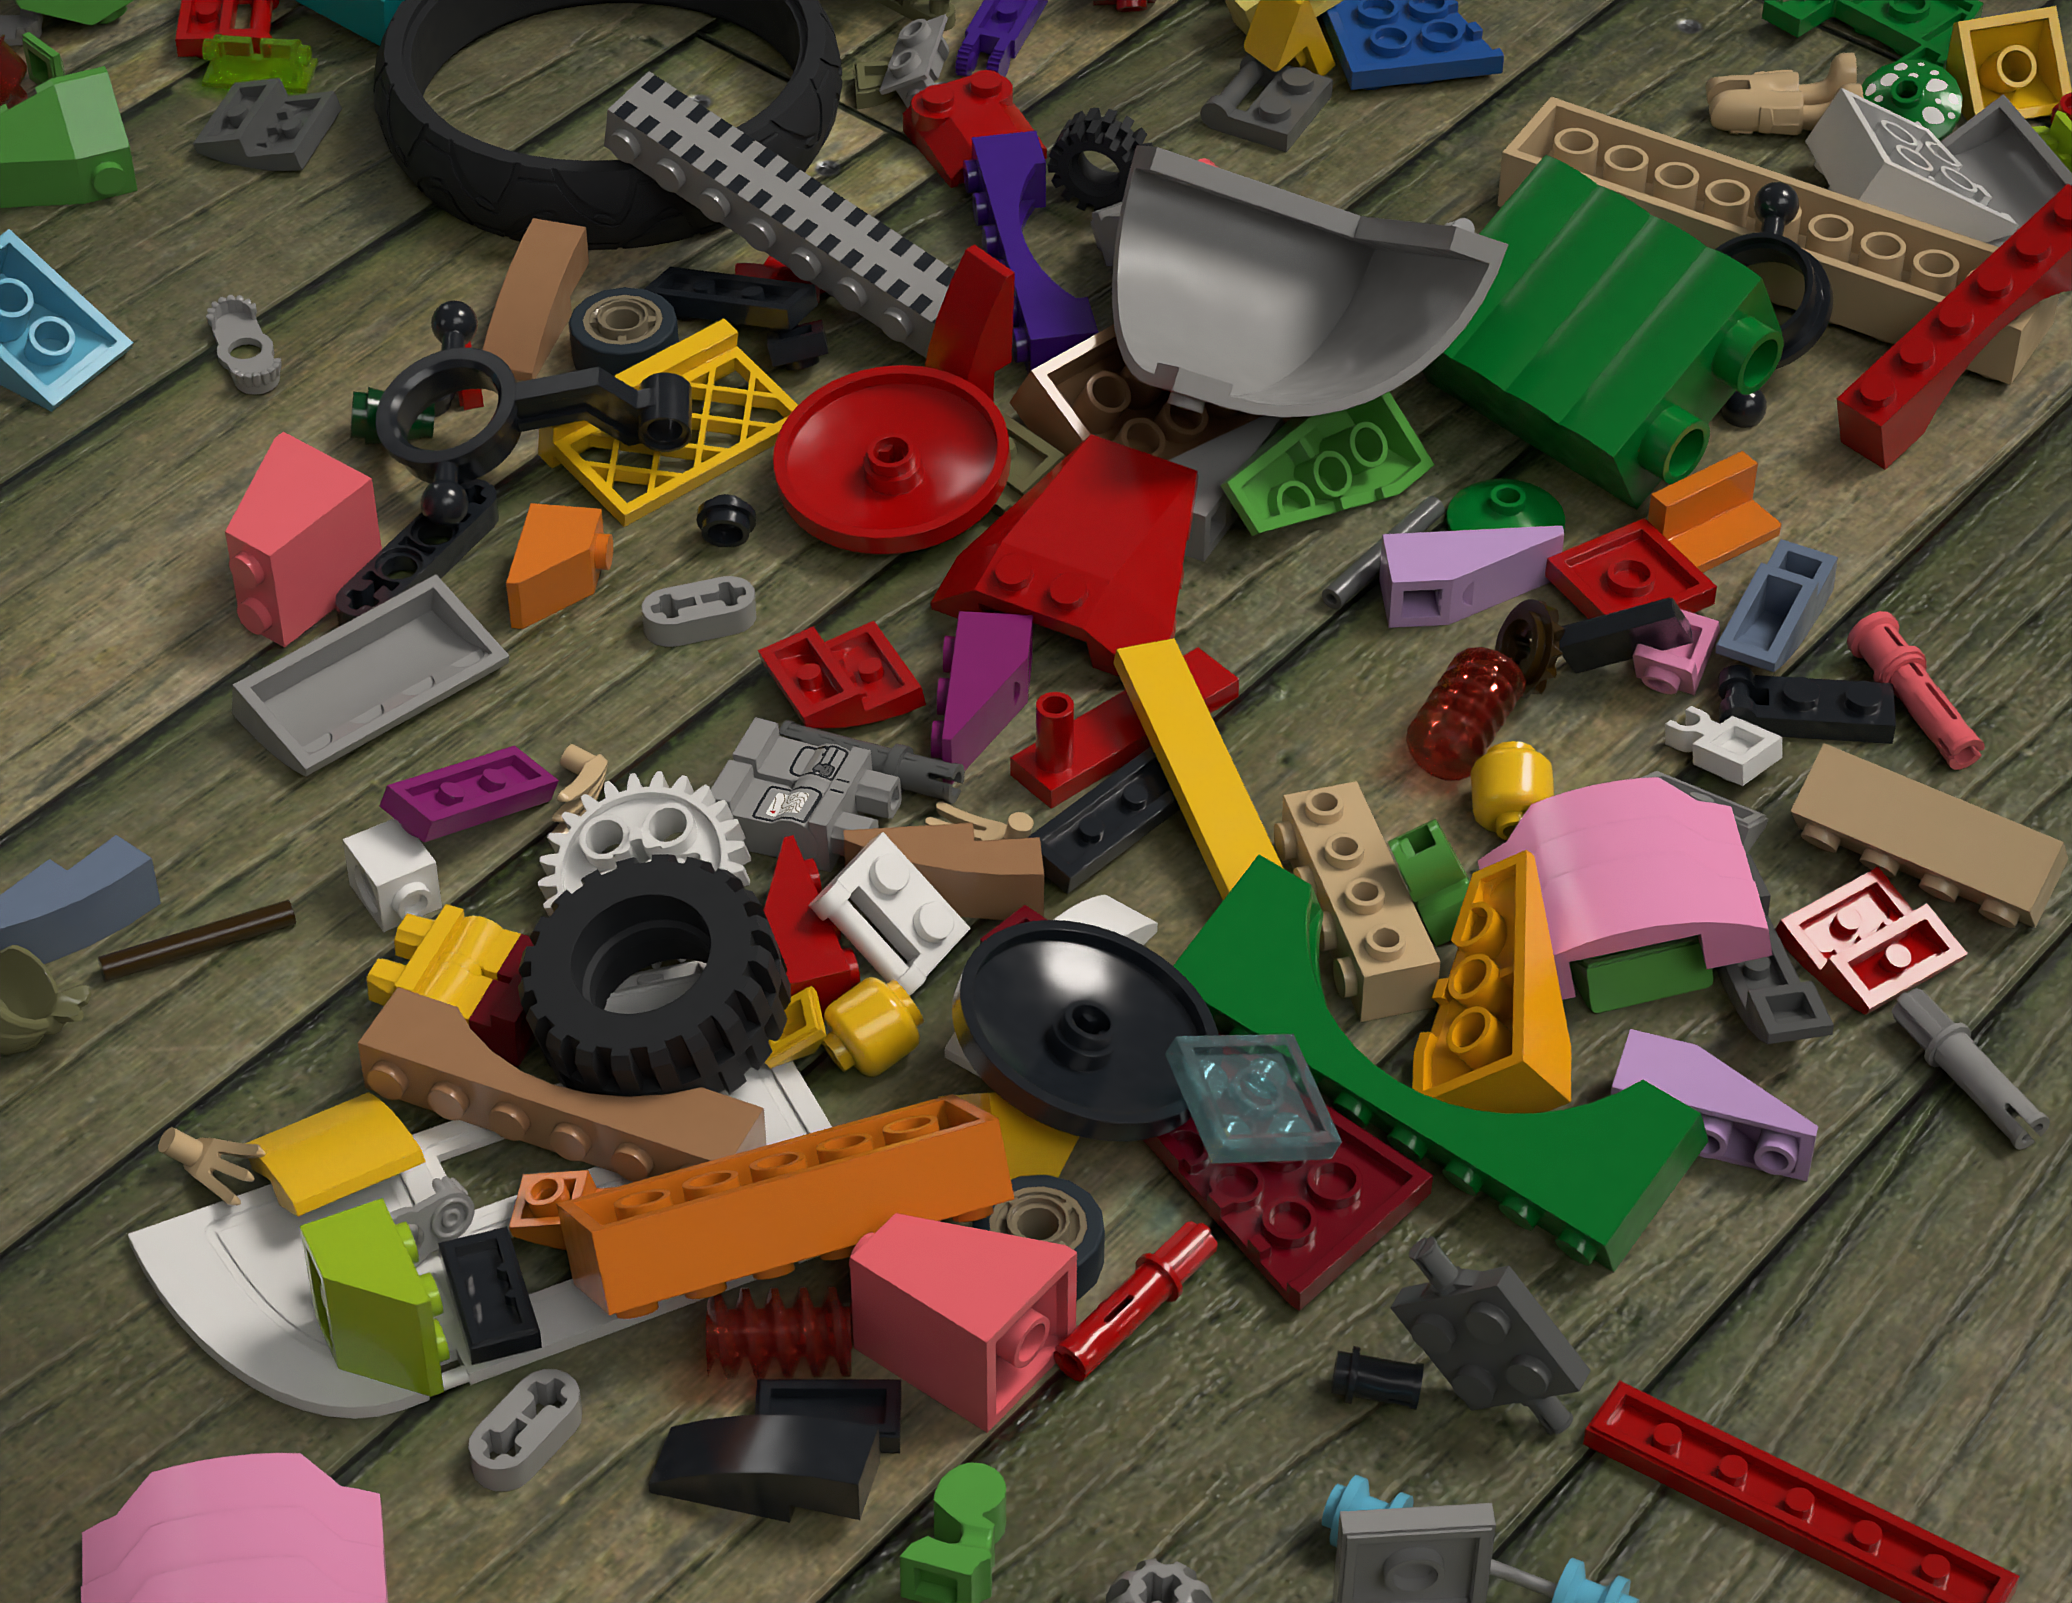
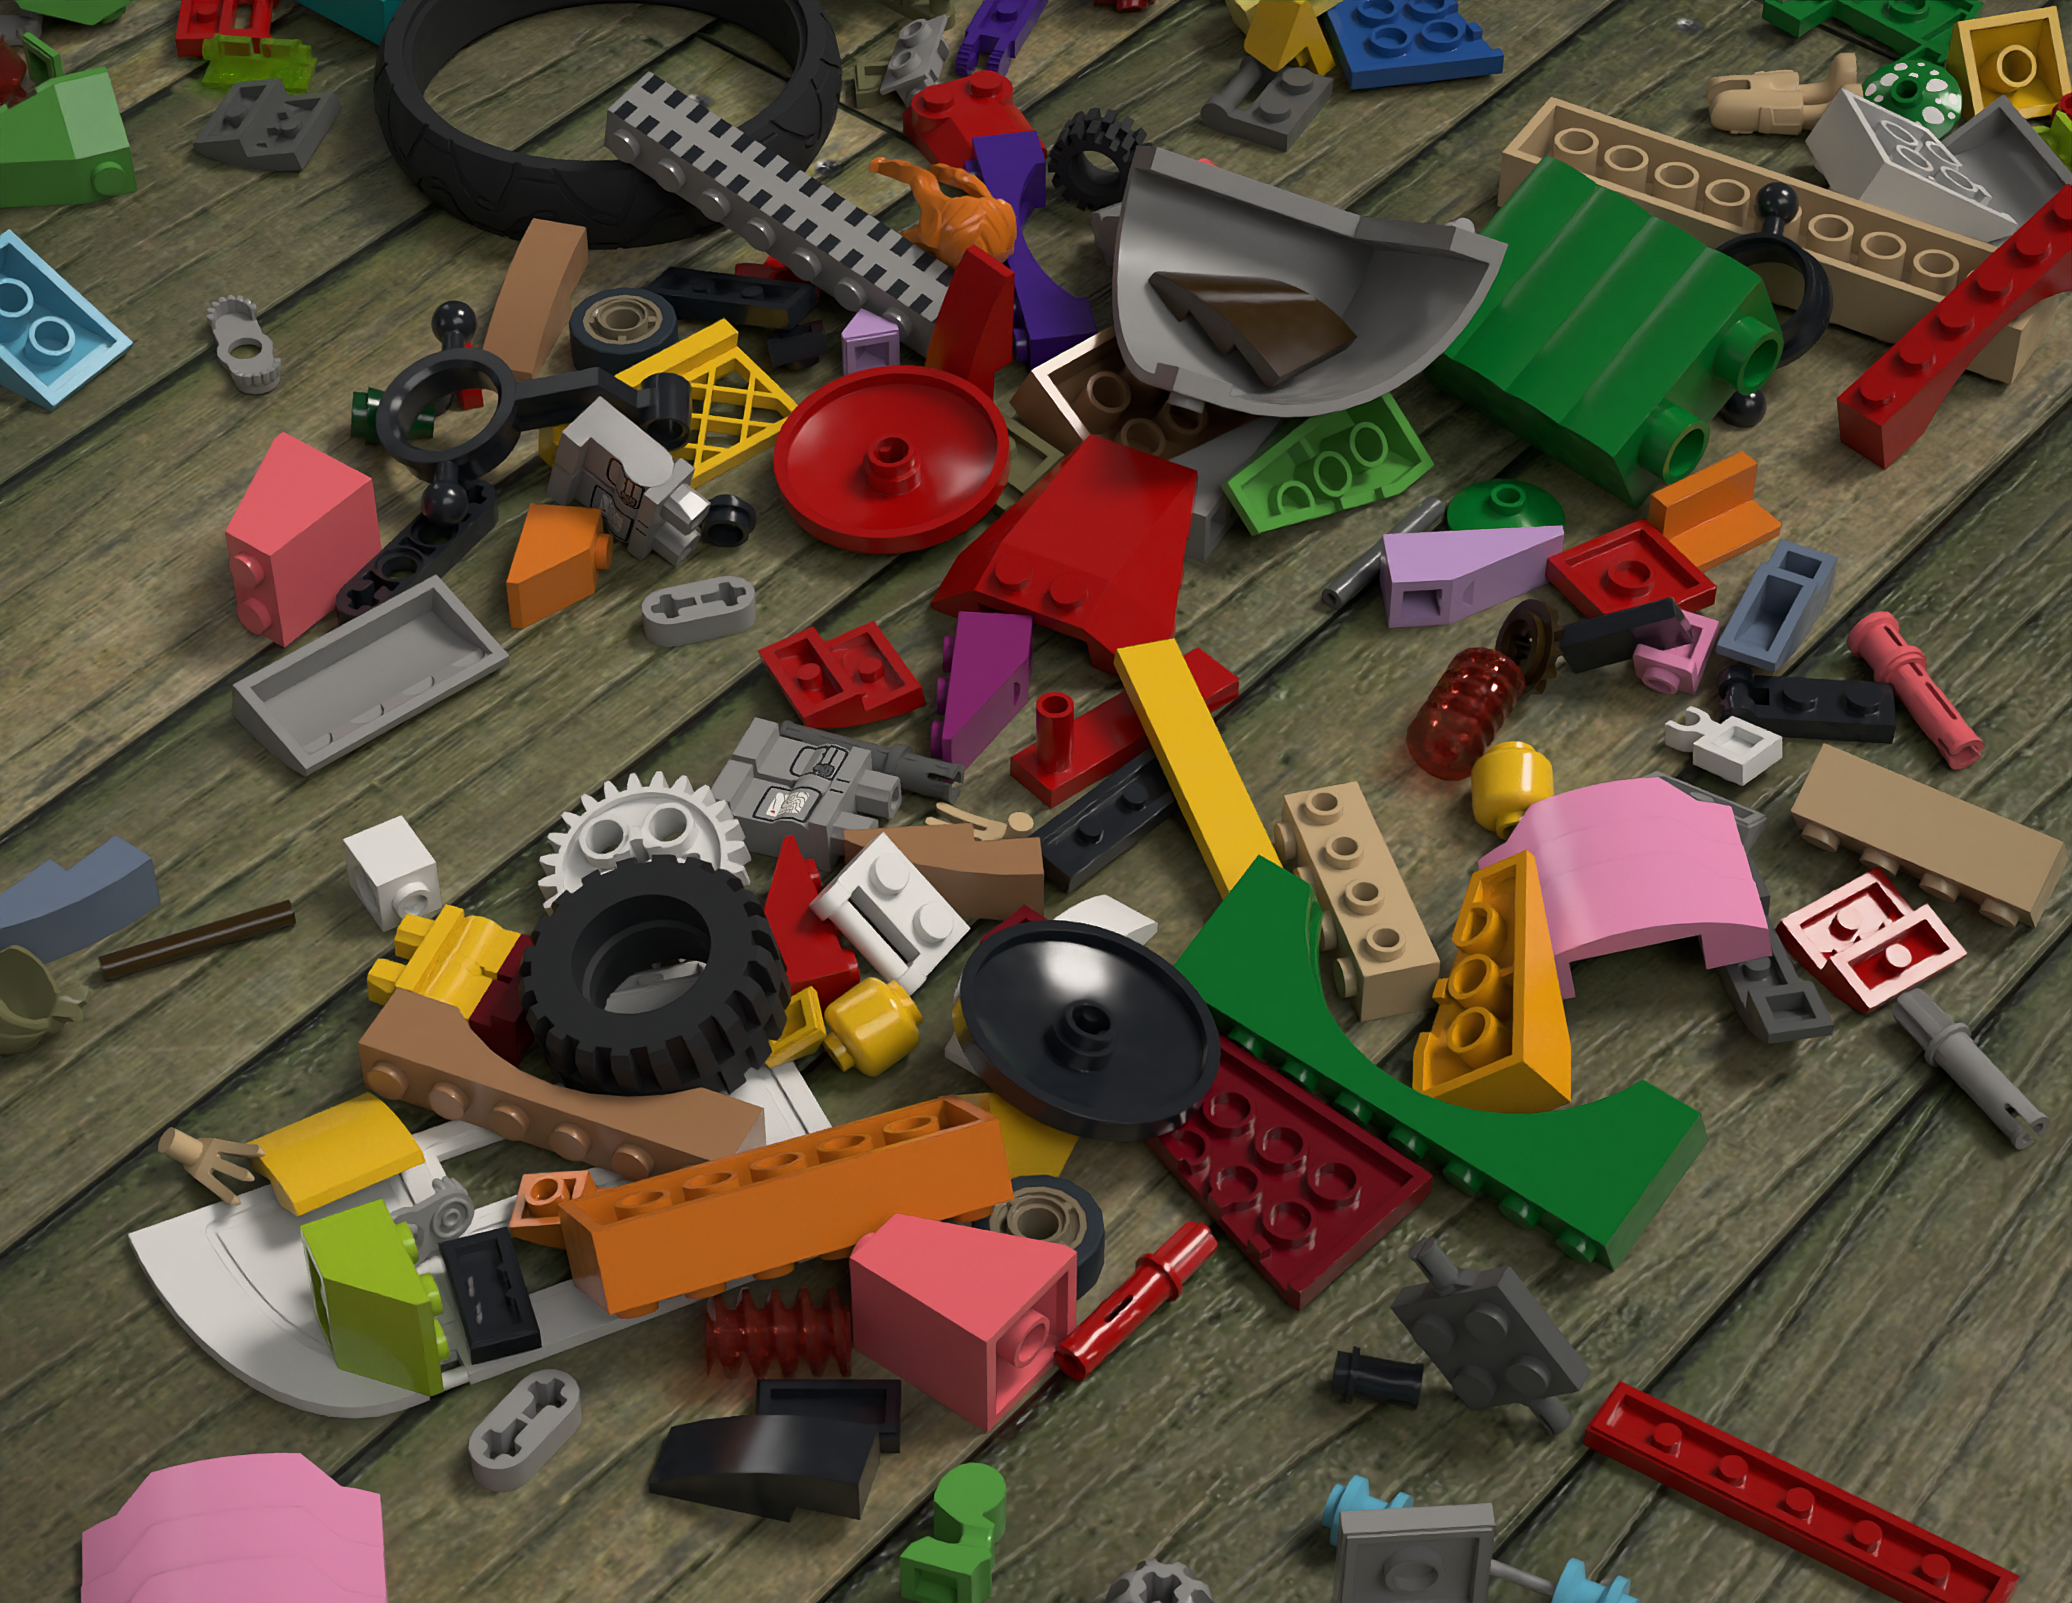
(468, 793): magenta plate -> none
(590, 780): tan piece -> none
(633, 480): none -> light grey hips
(869, 343): none -> lavender slope
(956, 223): none -> orange hair
(1253, 1098): clear light blue plate -> none
(1266, 319): none -> dark brown slope
(1432, 877): bright green leg -> none
(1641, 974): bright green slope -> none
(1739, 1117): lavender slope -> none

